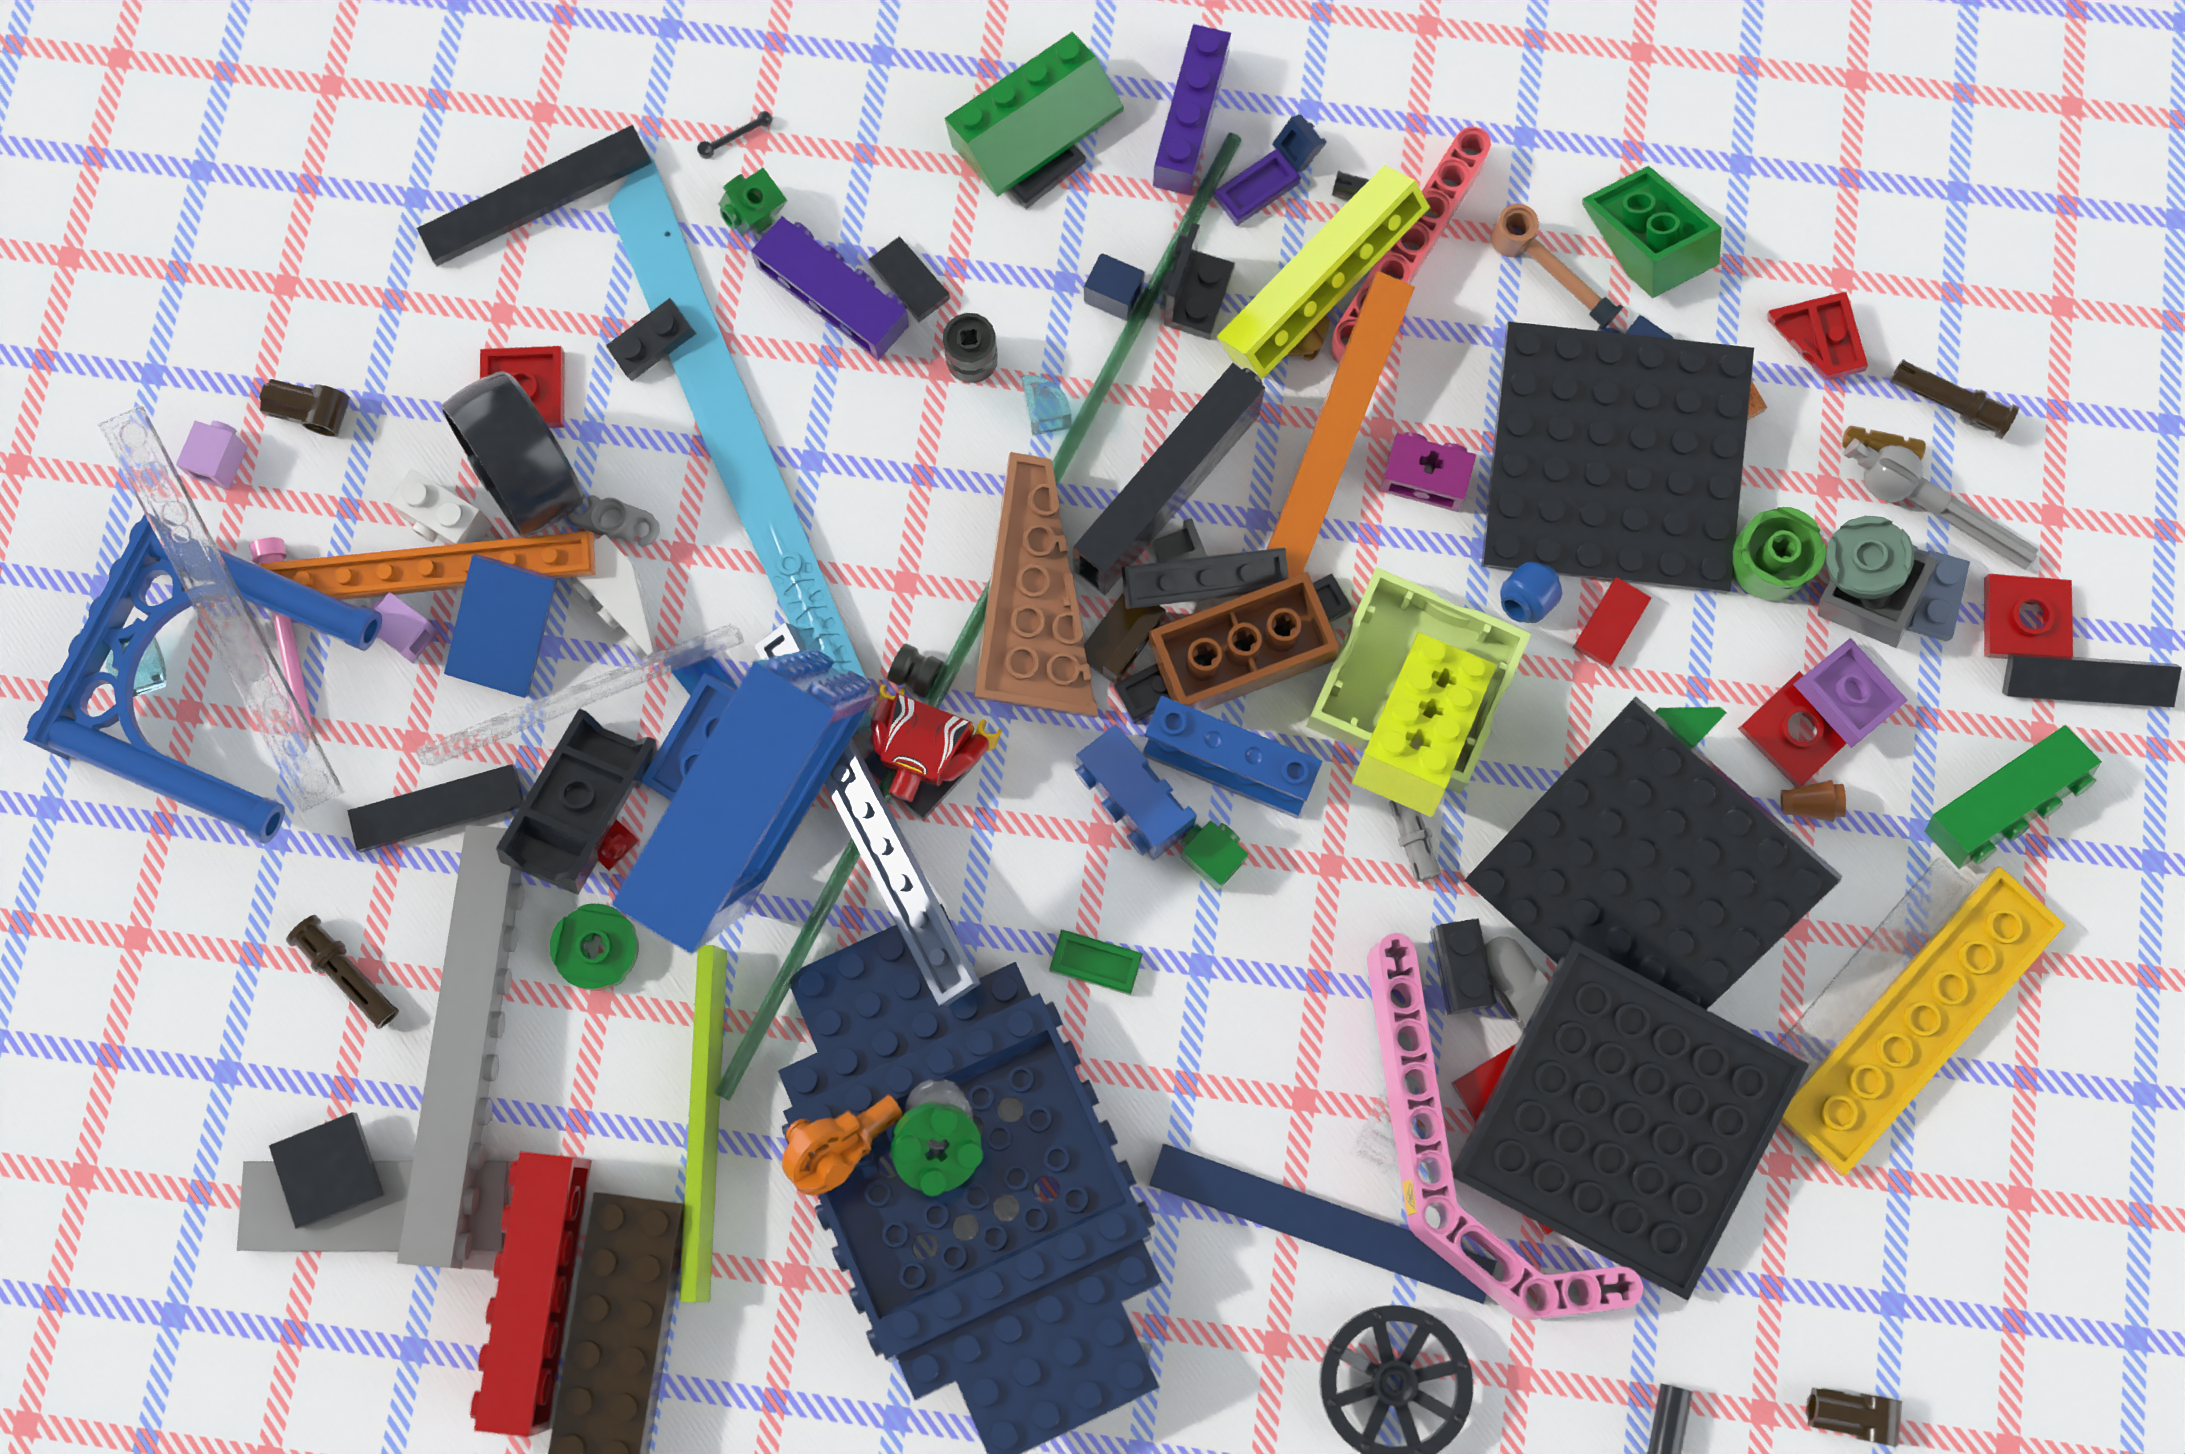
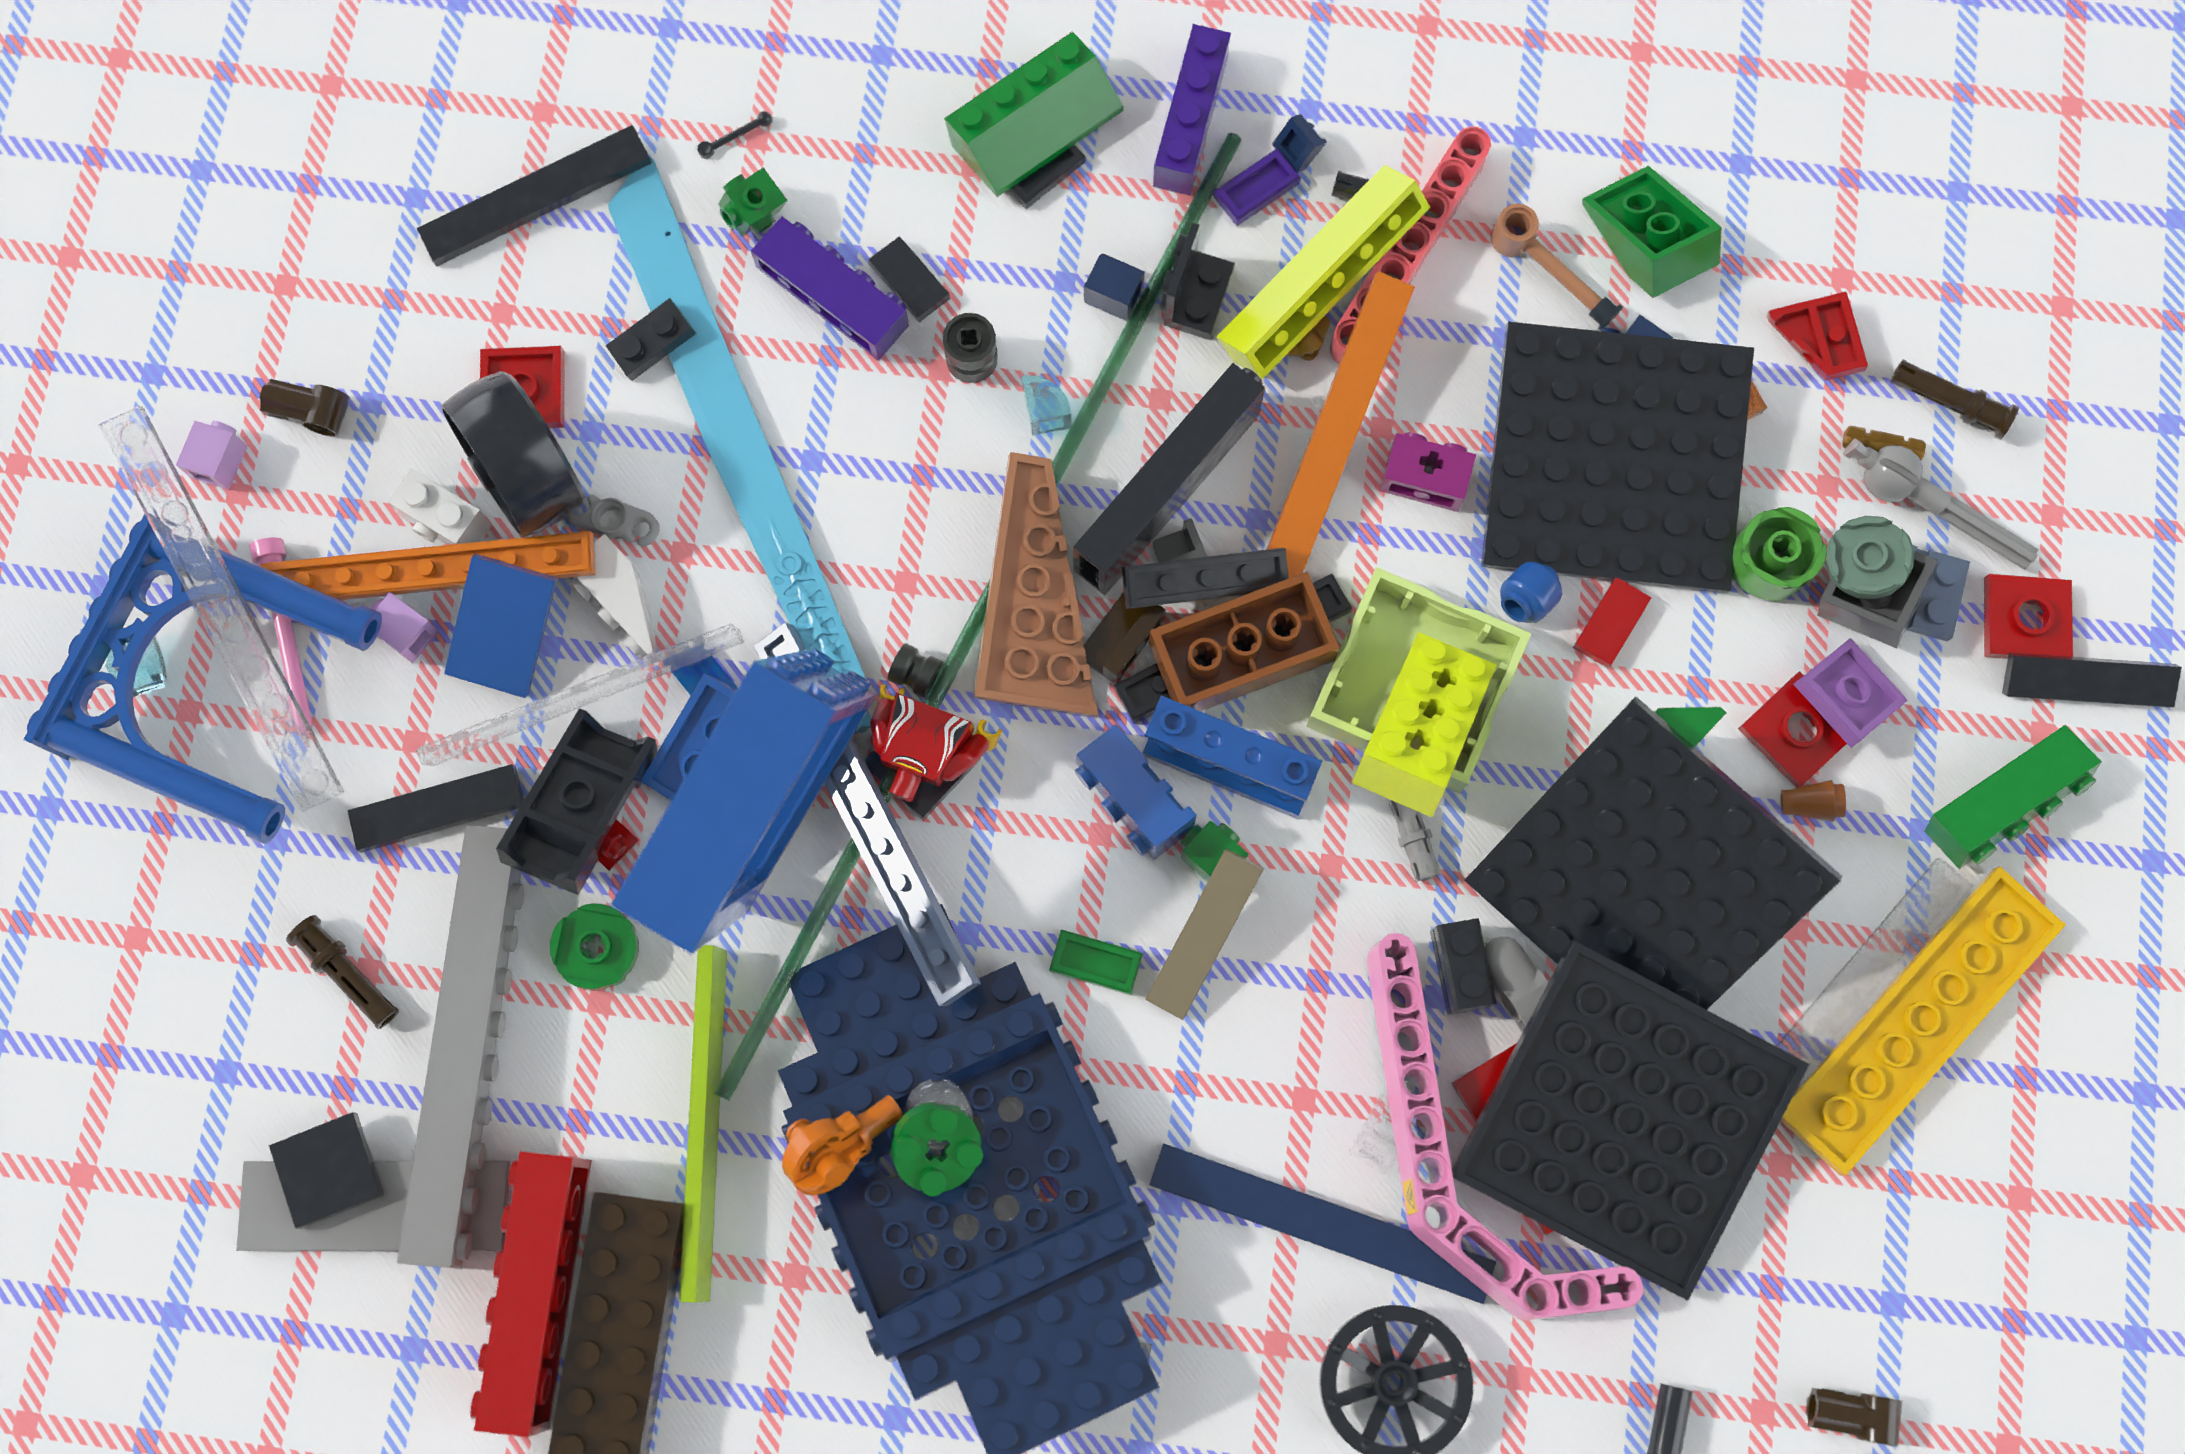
(1204, 933): none -> dark tan tile

